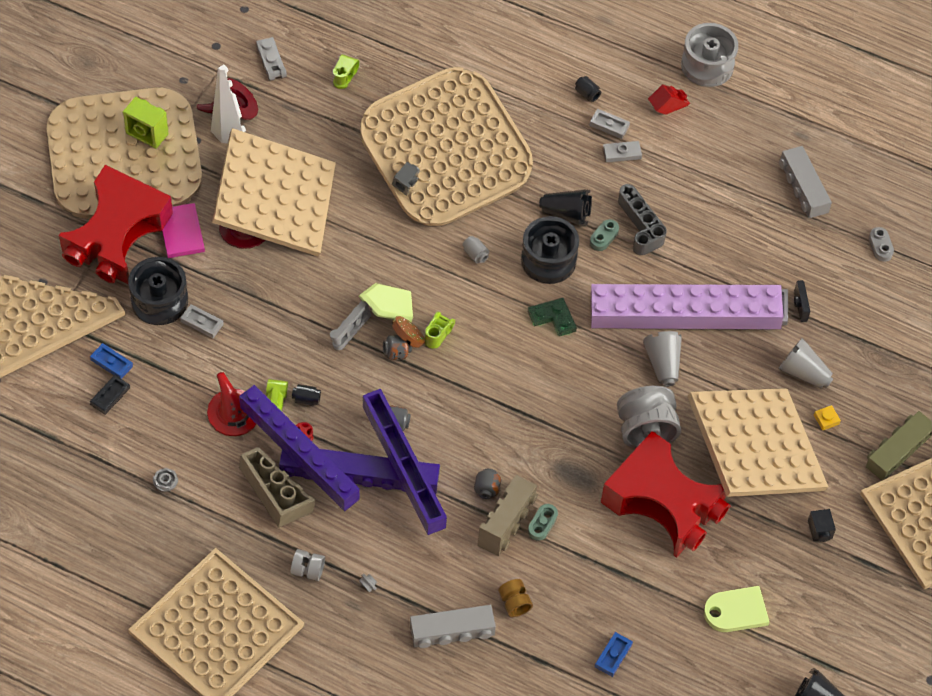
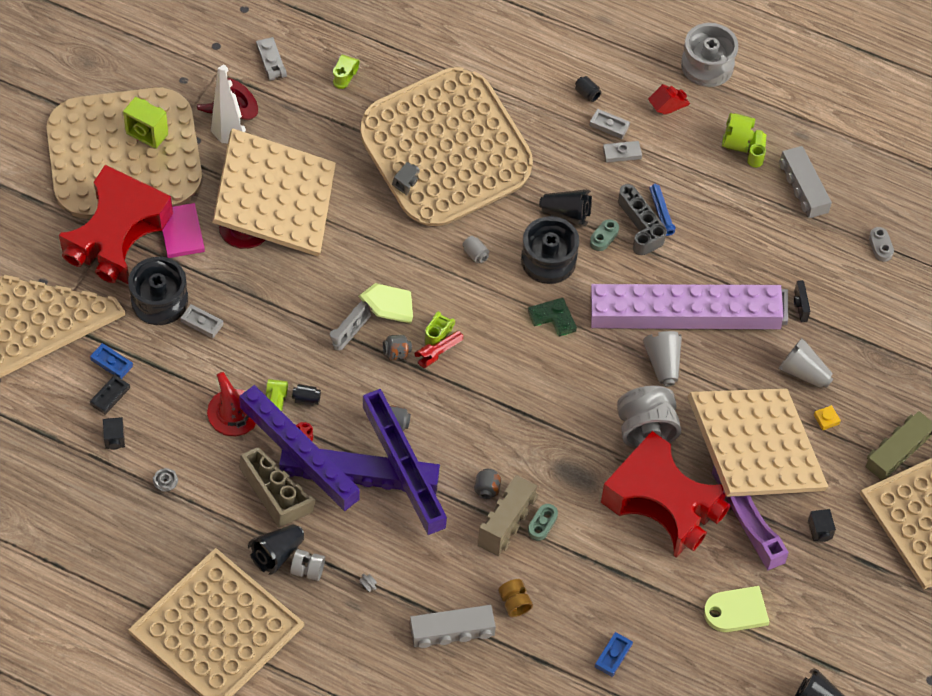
(113, 433): none -> black brick
(275, 547): none -> black cone
(408, 331): dark orange tile -> none
(431, 352): none -> piece
(661, 208): none -> blue axle
(738, 132): none -> lime brick
(757, 149): none -> lime piece
(763, 538): none -> medium lavender arch

